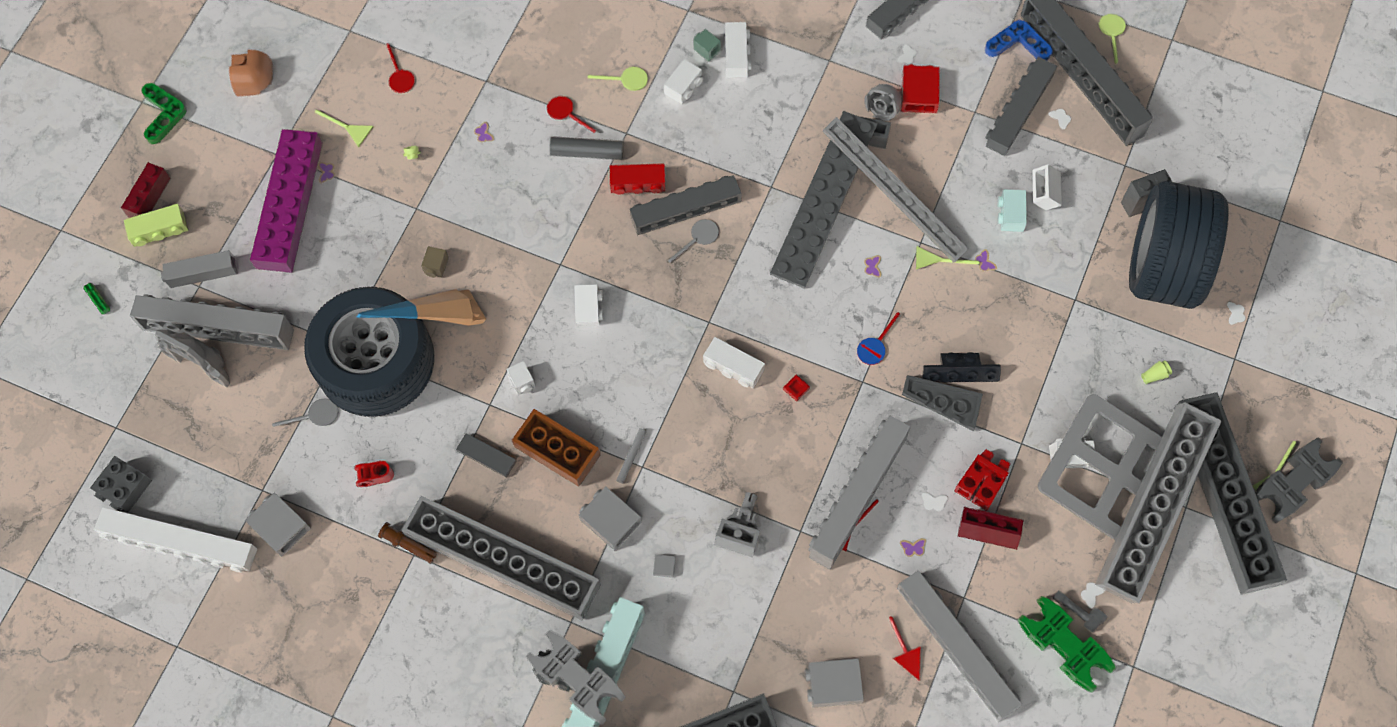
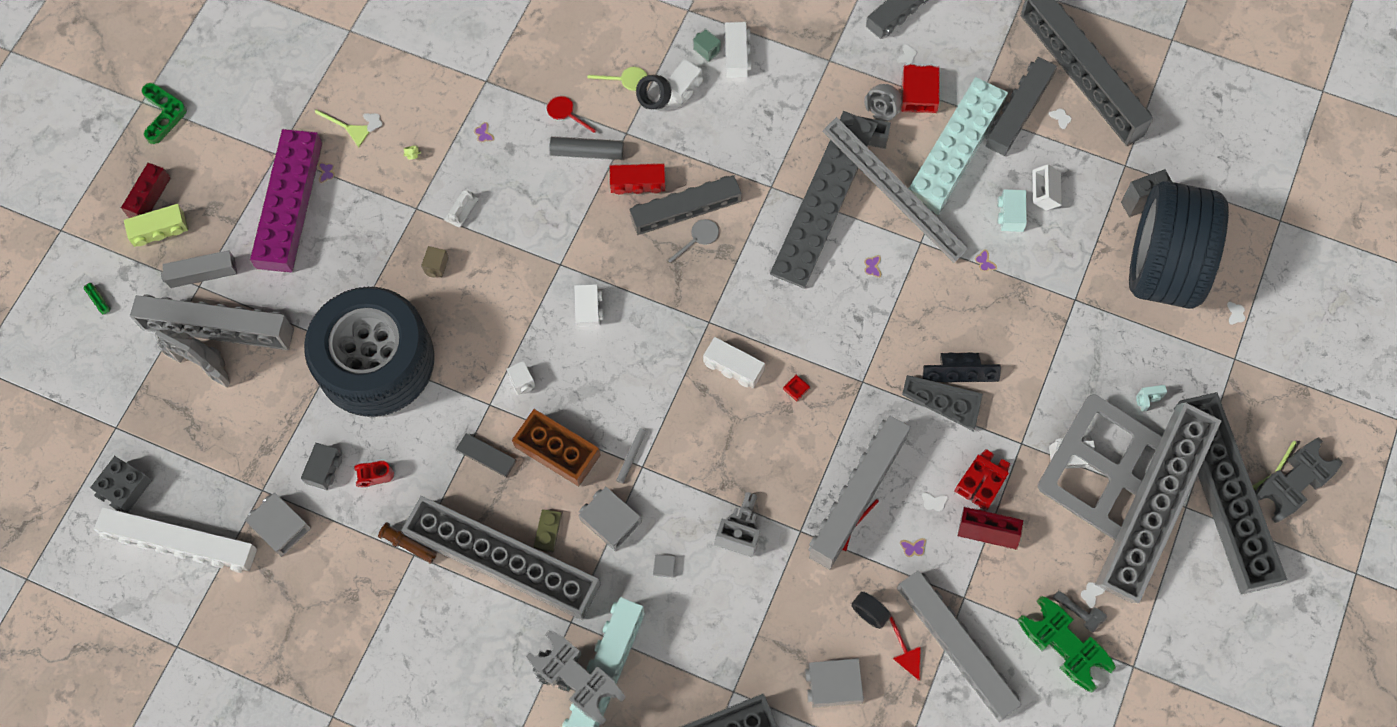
(250, 73): nougat brick -> none
(321, 413): light grey piece -> none
(321, 466): none -> dark grey brick
(373, 120): none -> white sticker
(400, 80): red piece -> none
(447, 306): light nougat plate -> none
(461, 208): none -> white hinge
(547, 530): none -> olive plate
(665, 94): none -> black tyre
(871, 350): blue piece -> none
(871, 610): none -> black tyre
(925, 258): yellowish green piece -> none
(957, 144): none -> light aqua brick
(1021, 36): blue beam -> none
(1112, 26): yellowish green piece -> none
(1152, 393): none -> light aqua bracket
(1157, 372): yellowish green cone -> none

